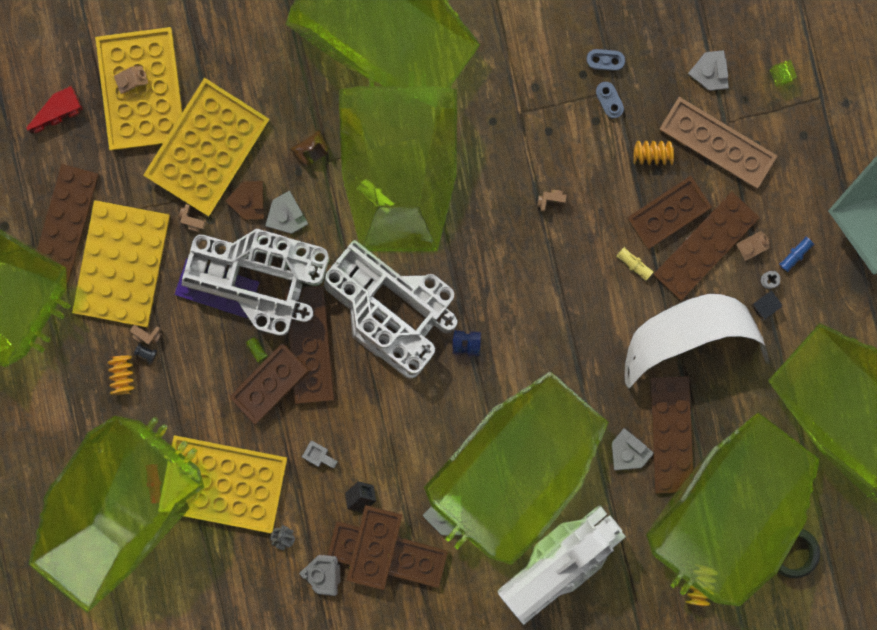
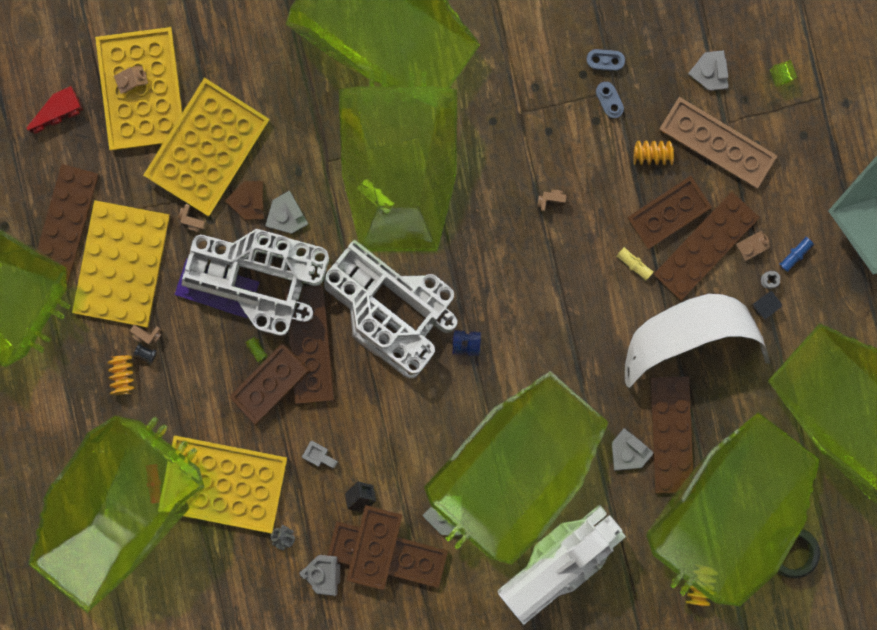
(310, 149): reddish brown hair -> none

